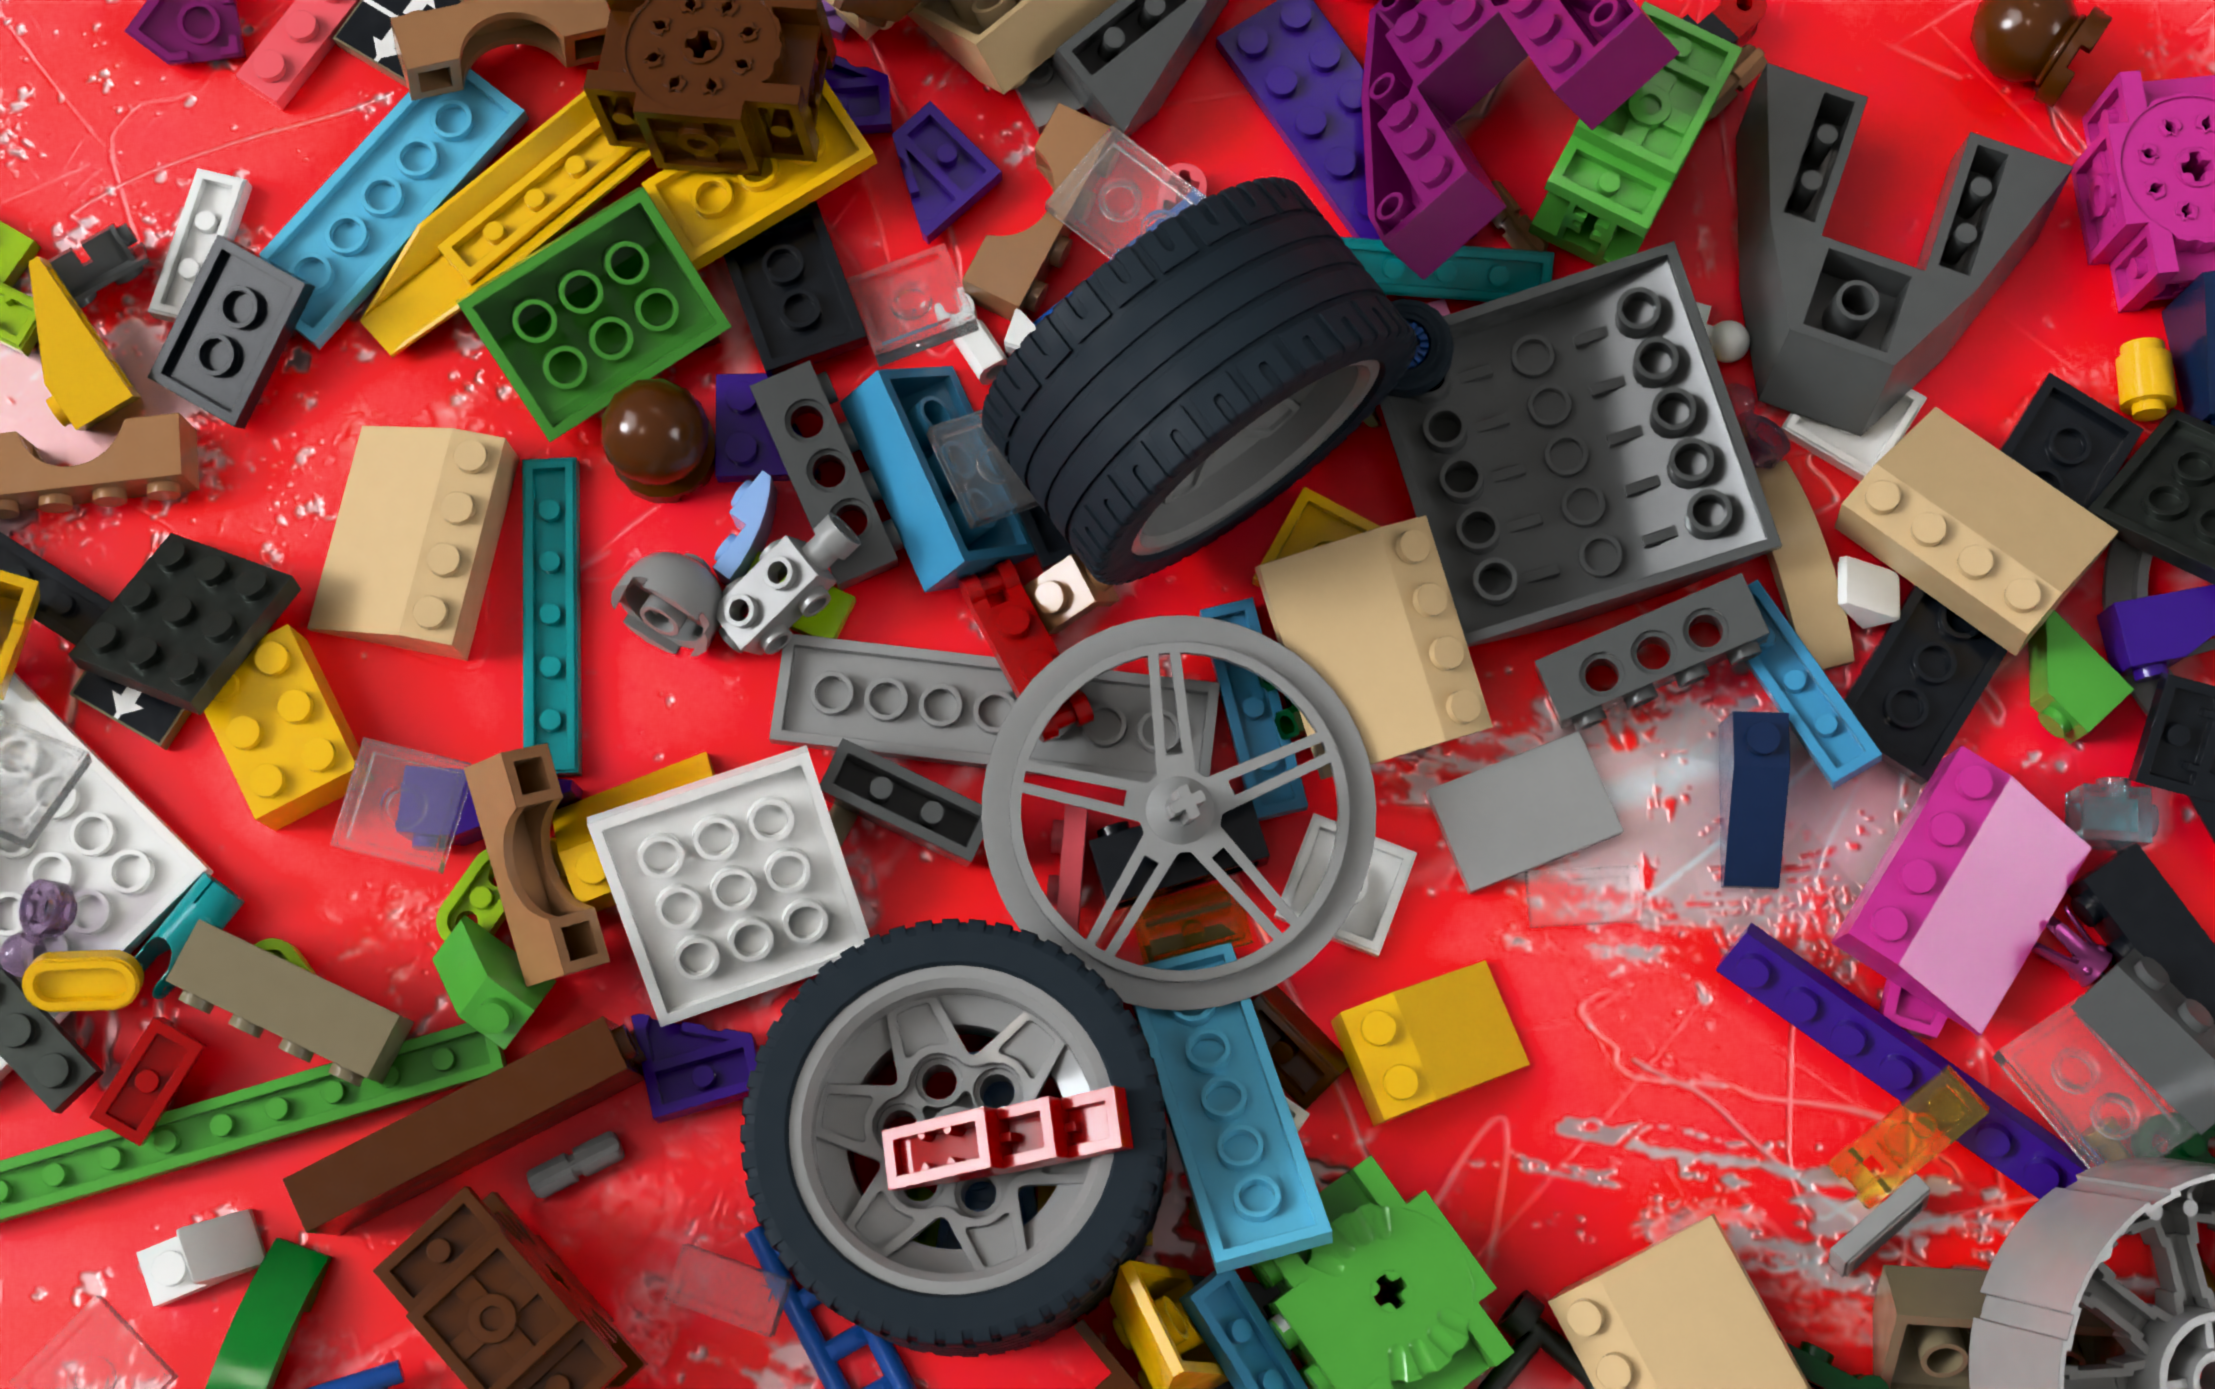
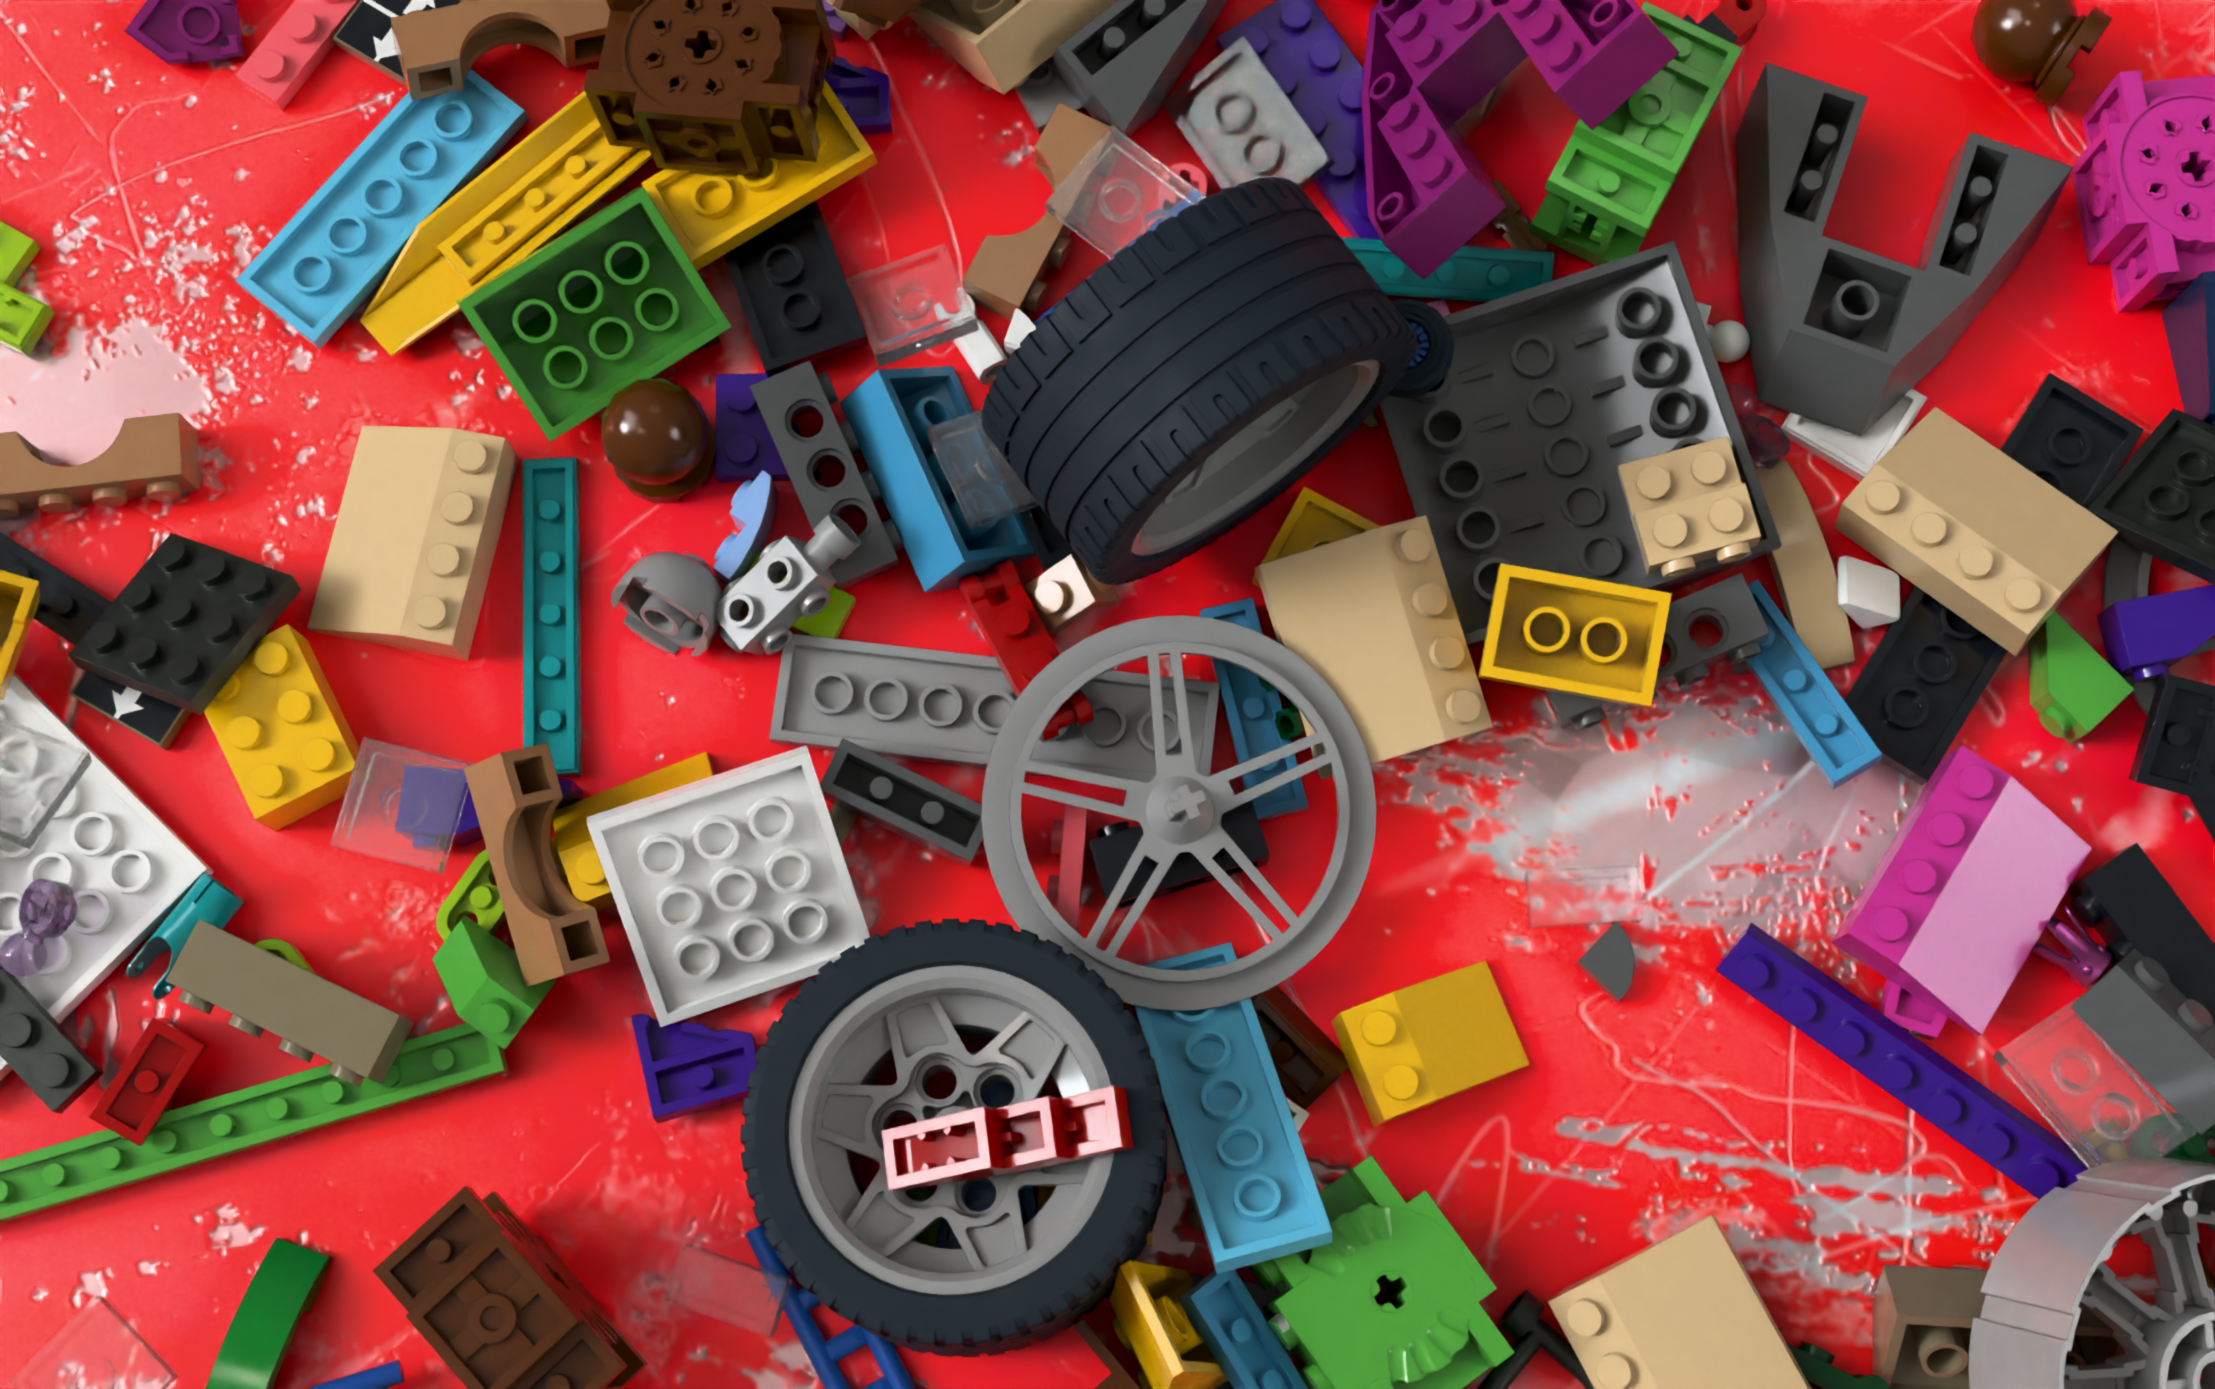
(74, 359): yellow slope -> none
(82, 980): yellow tile -> none
(110, 262): dark grey hinge -> none
(201, 1256): white slope -> none
(211, 209): white tile -> none
(231, 331): plate -> none
(466, 1128): reddish brown brick -> none
(565, 1169): light grey piece -> none
(941, 170): dark purple wing -> none
(1190, 923): clear yellow slope -> none
(1246, 122): none -> clear smoke plate
(1378, 899): white tile -> none
(1524, 812): light grey tile -> none
(1574, 635): none -> yellow brick
(1610, 962): none -> dark grey tile
(1689, 508): none -> tan plate
(1746, 69): medium nougat piece -> none
(1753, 797): dark blue slope -> none
(1879, 1226): light grey tile -> none
(1910, 1136): plate -> none
(2112, 814): clear light blue brick -> none
(2145, 379): yellow brick -> none

